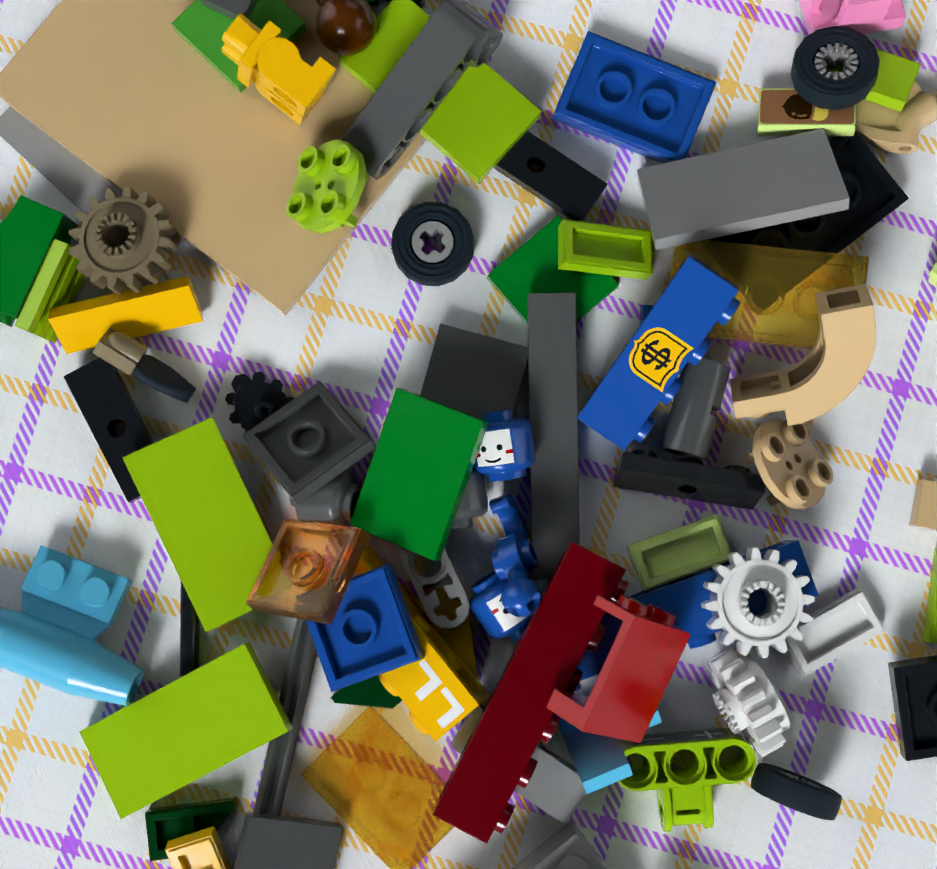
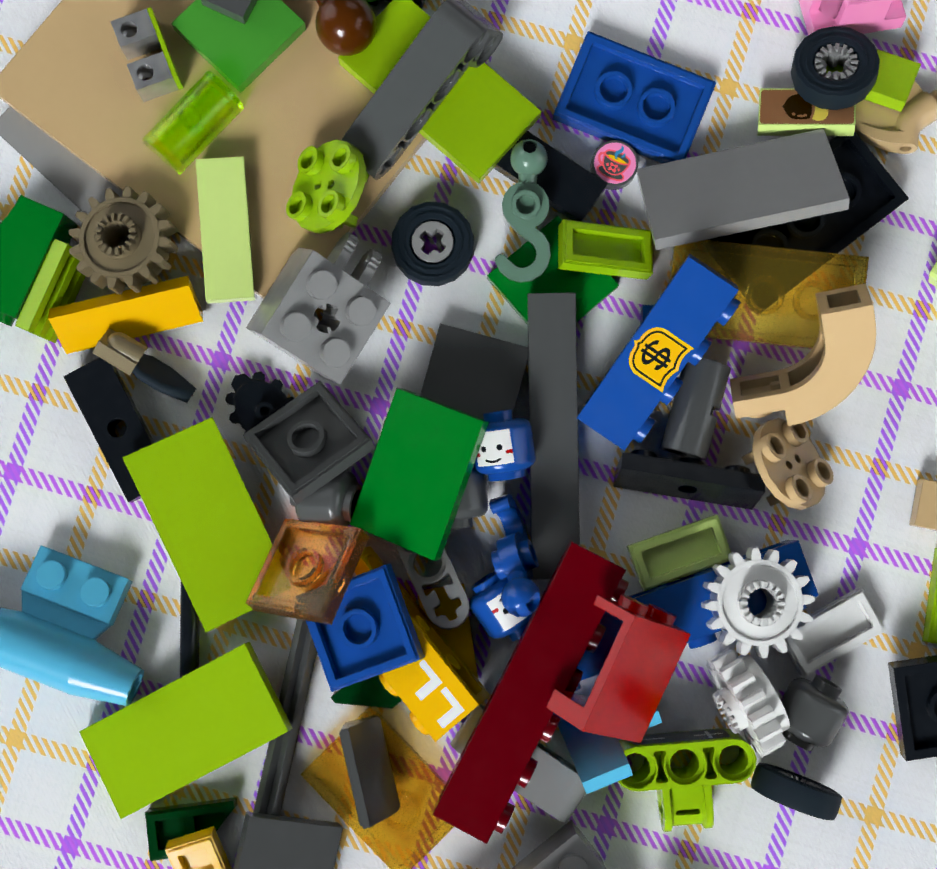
(146, 39): none -> flat silver piece
(193, 122): none -> clear neon green brick
(225, 229): none -> yellowish green tile
(276, 67): yellow hips -> none
(347, 303): none -> light grey hinge
(369, 770): none -> dark grey slope
(525, 209): none -> sand green piece
(614, 164): none -> tile
(813, 712): none -> dark grey head

